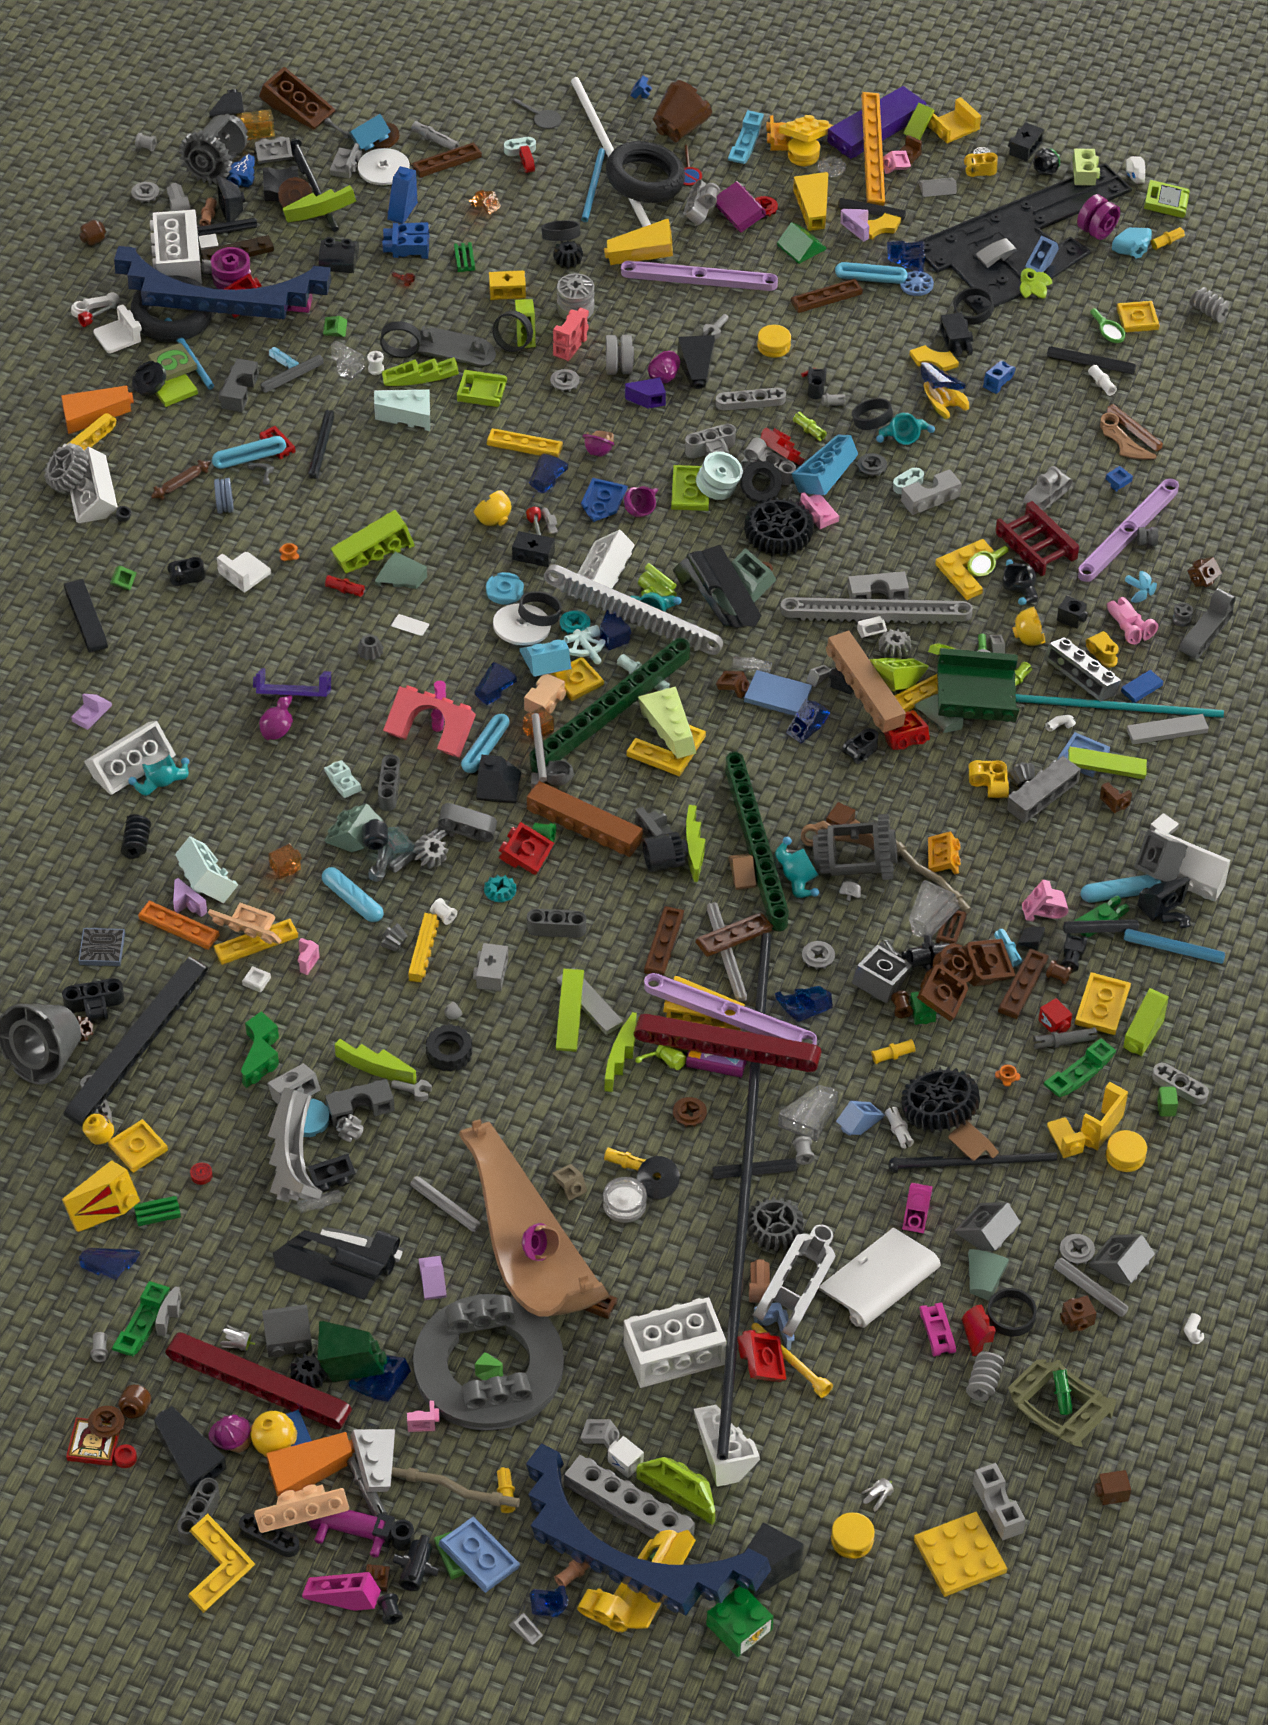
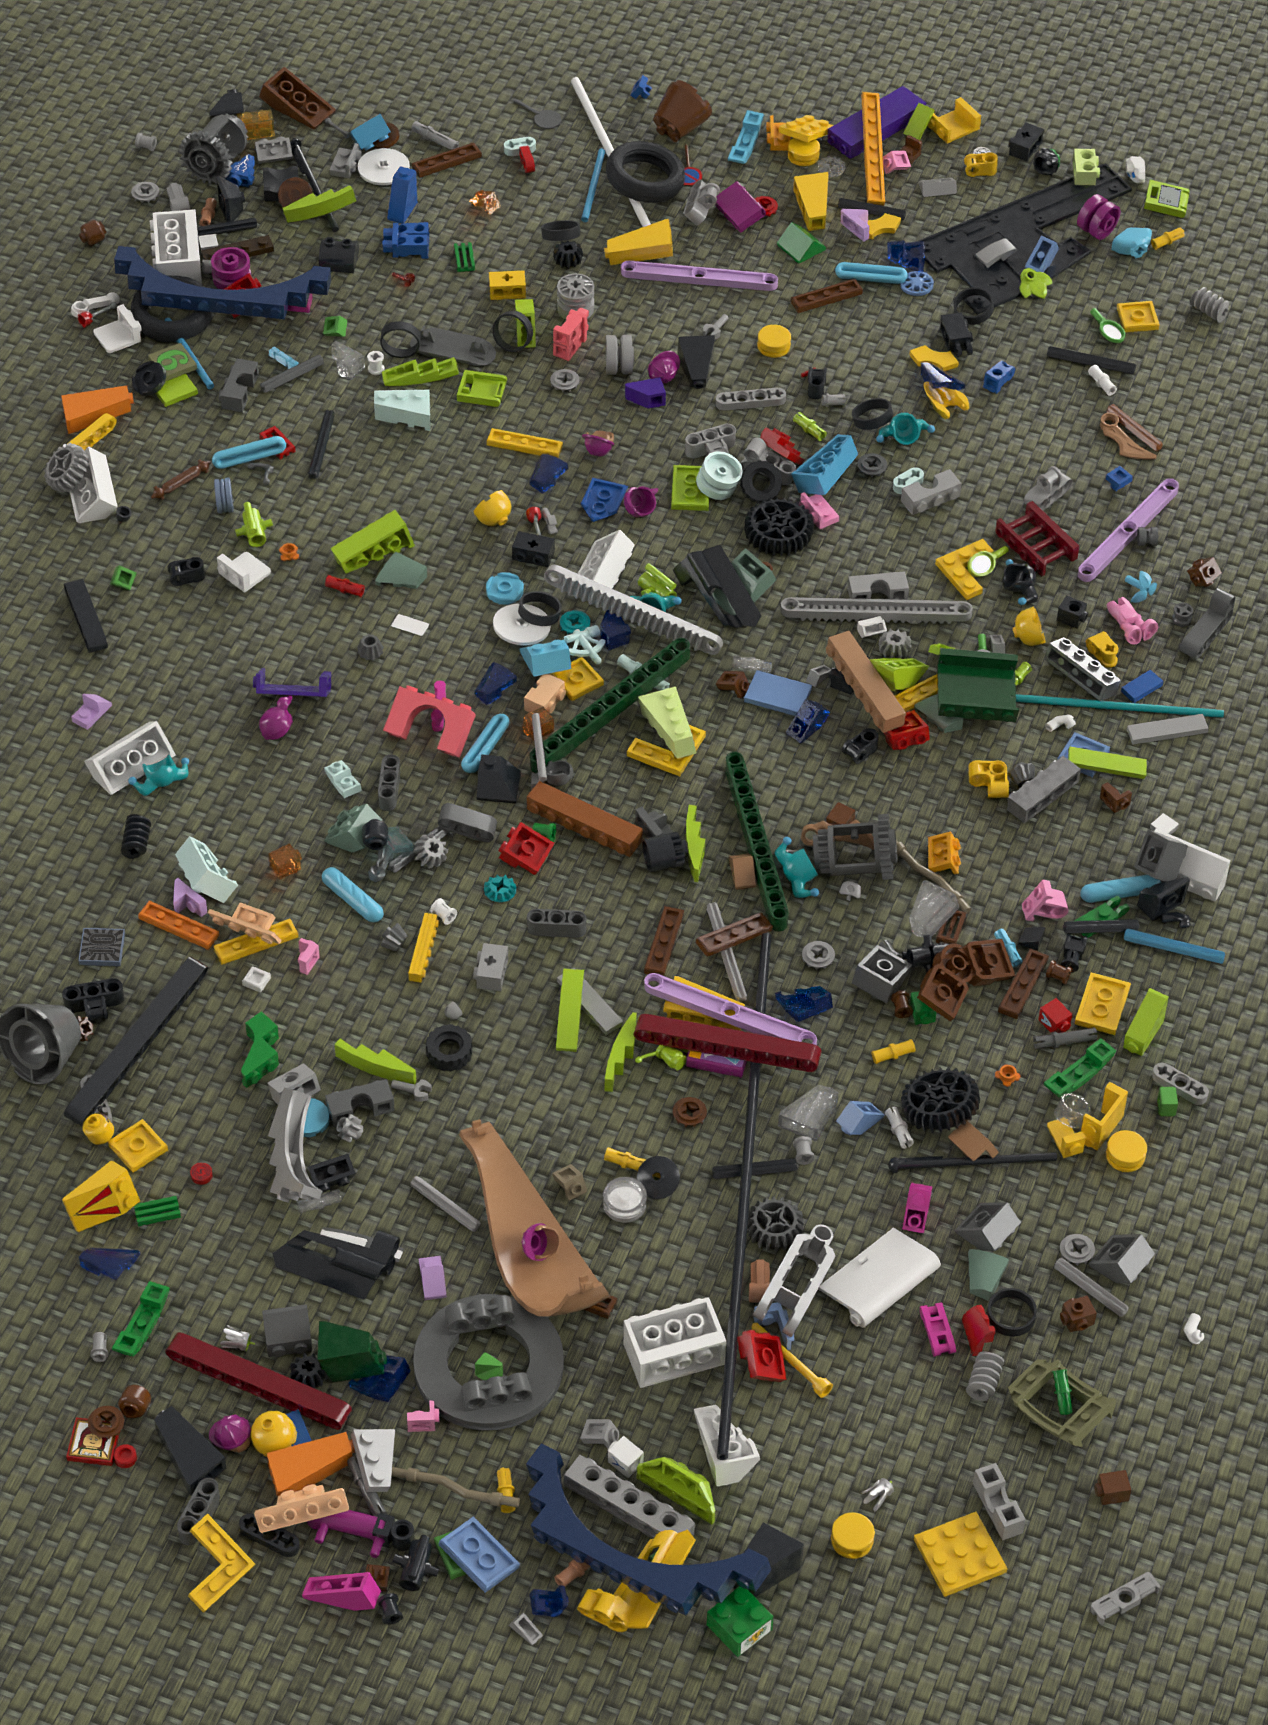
(169, 1308): light grey slope -> none
(253, 526): none -> lime pin
(1072, 1110): none -> clear piece
(1136, 1589): none -> light grey piece

